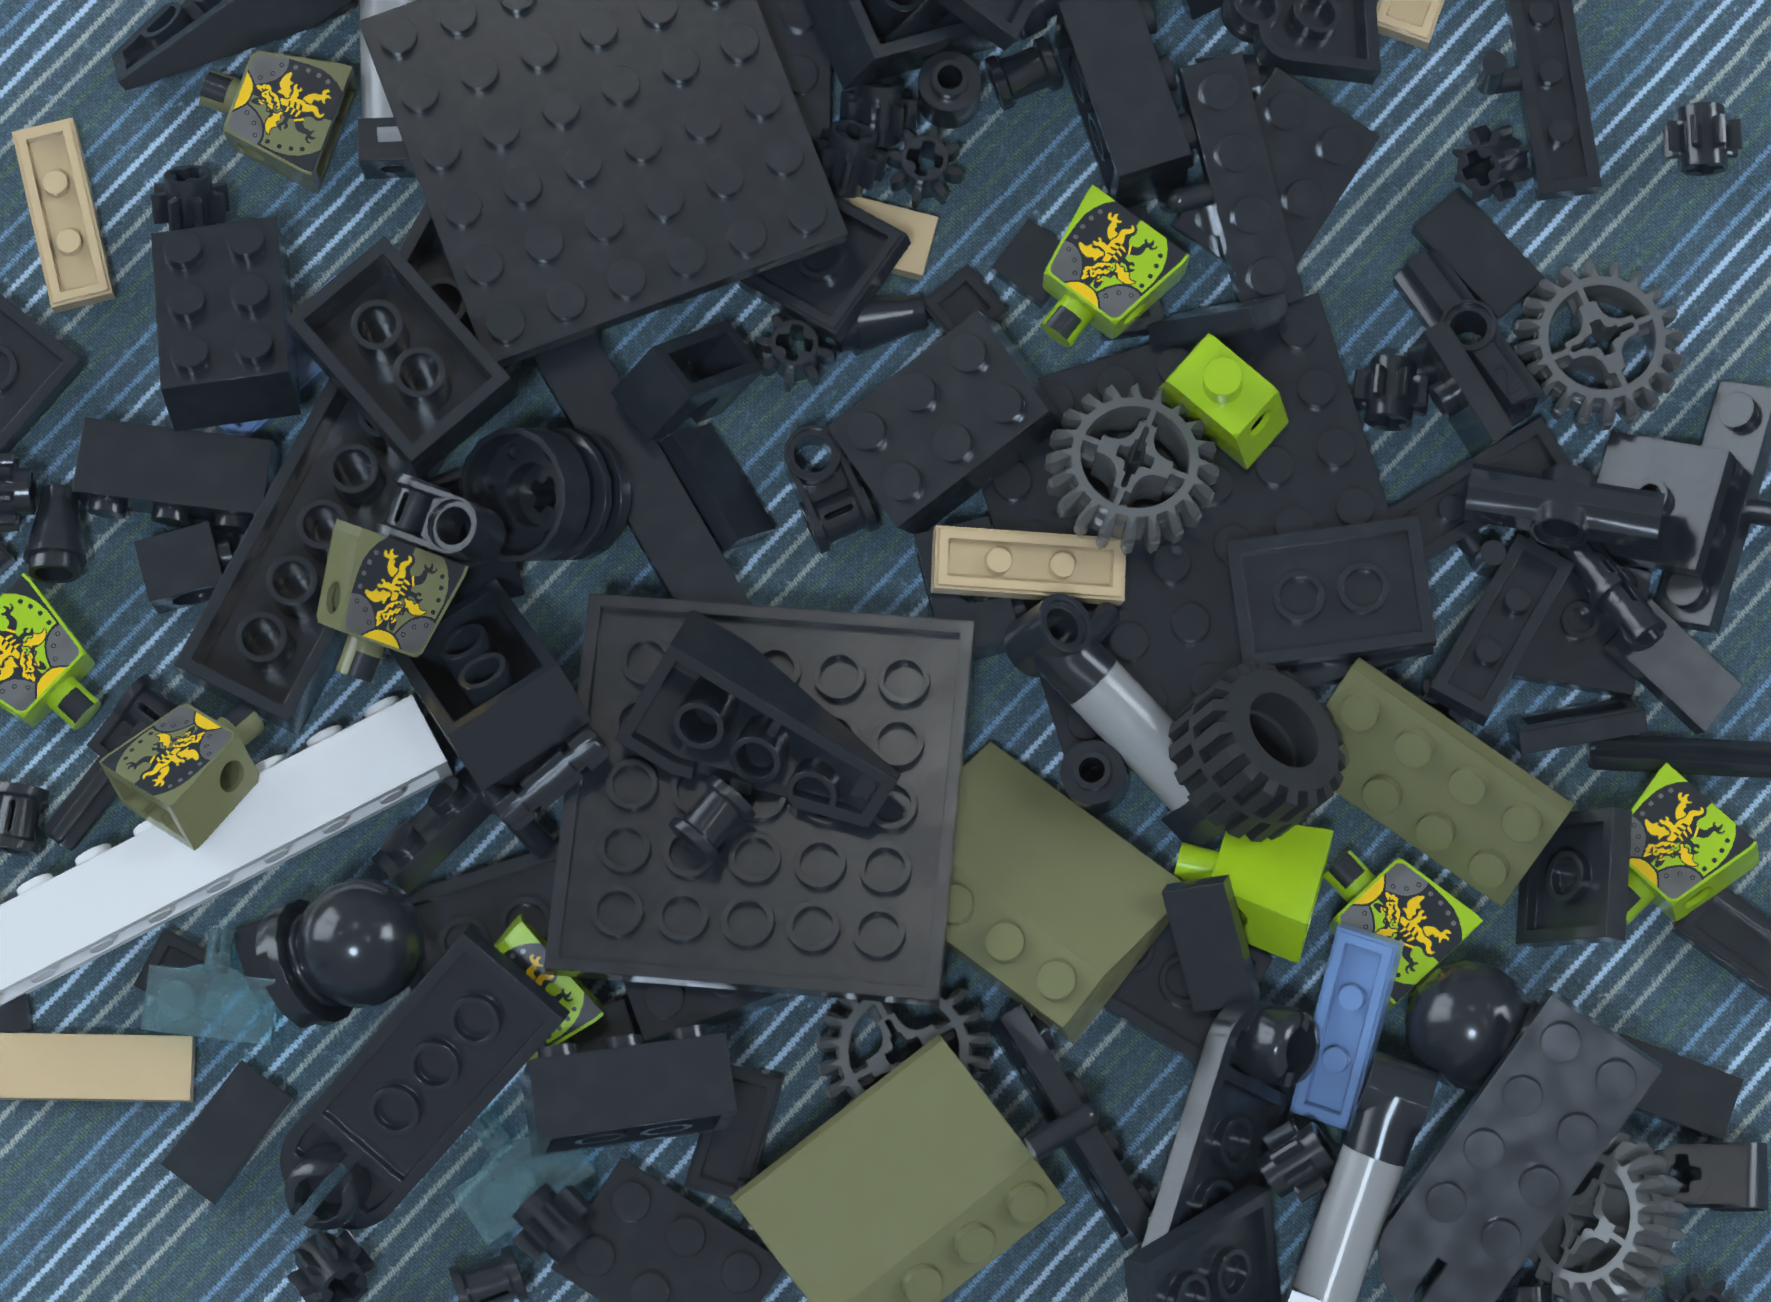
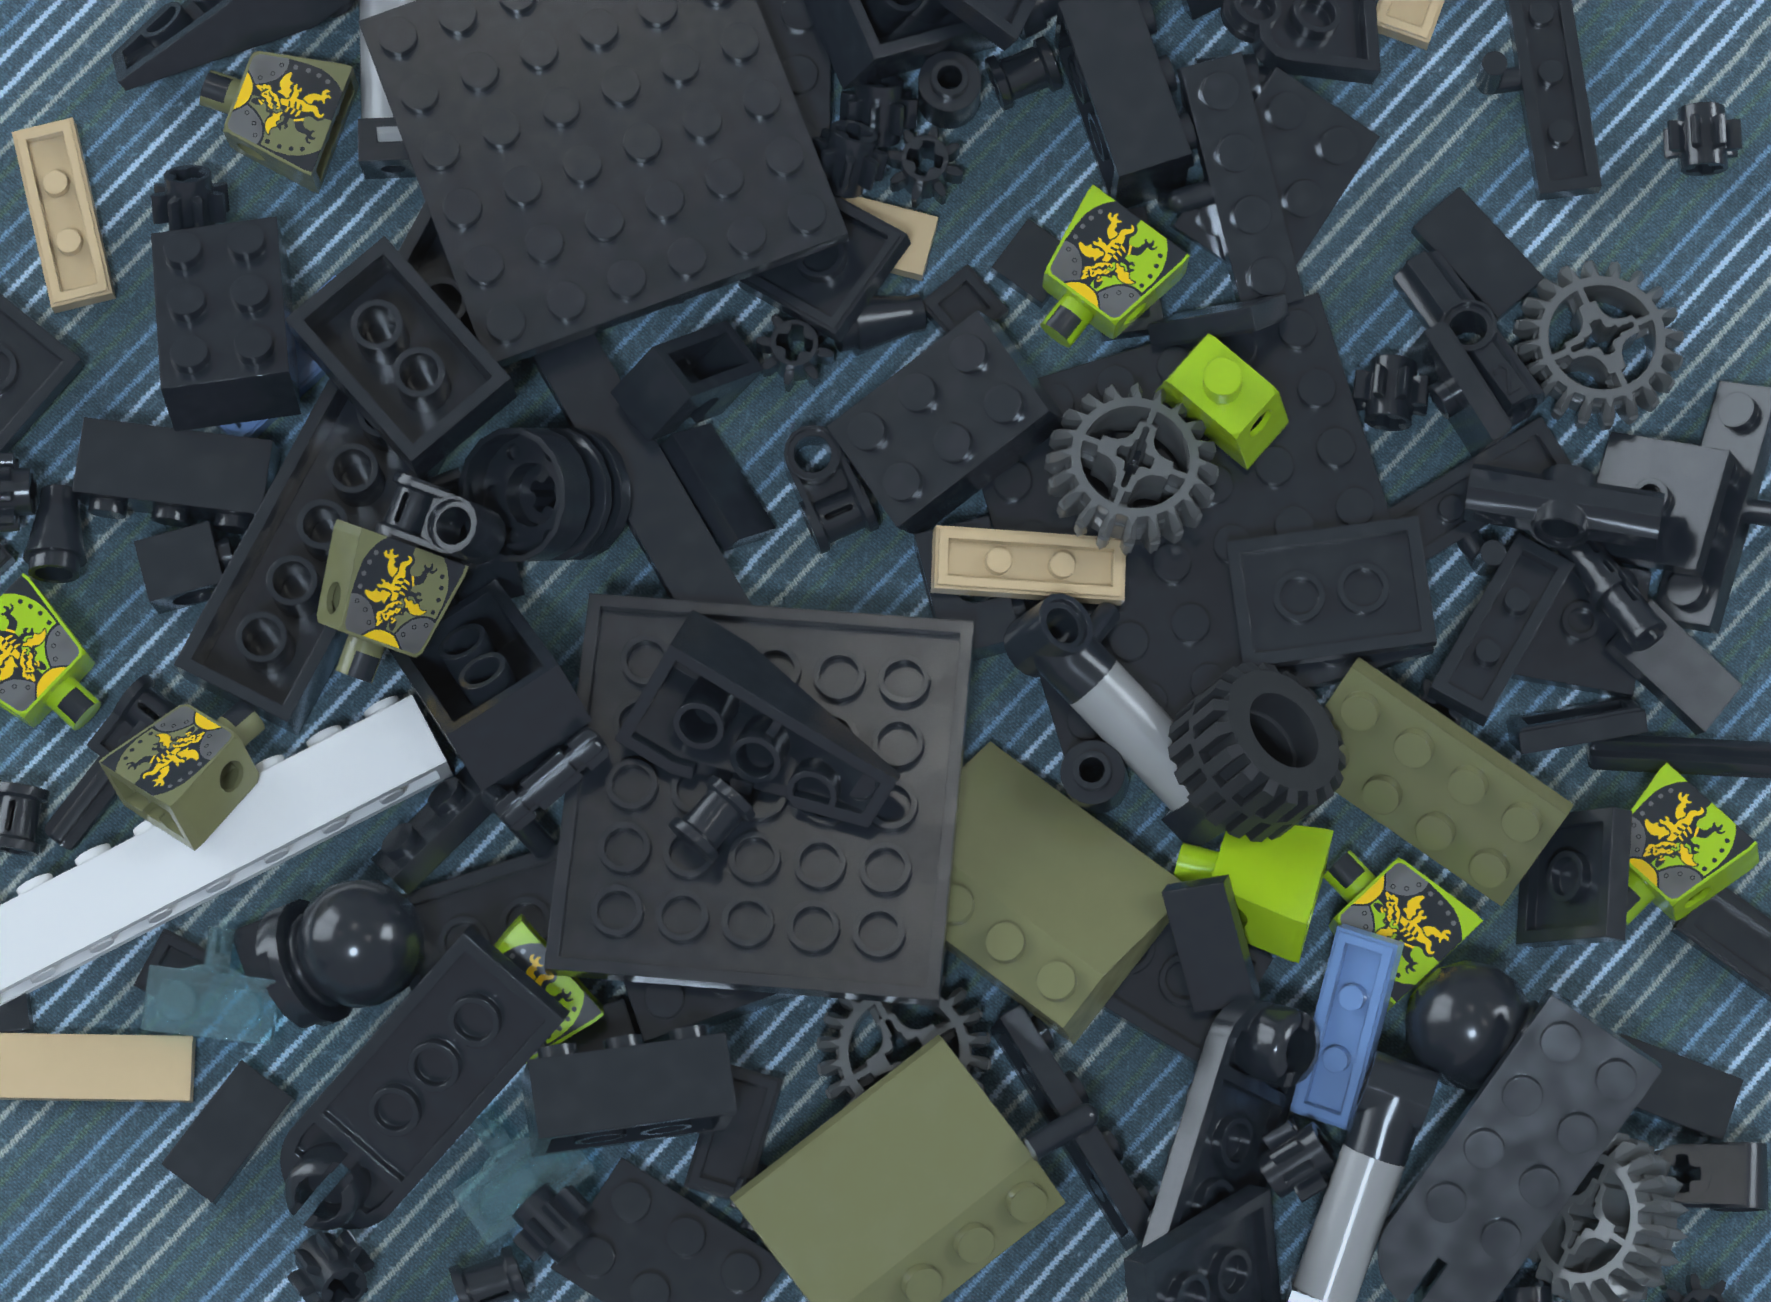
(1509, 160): black gear -> none

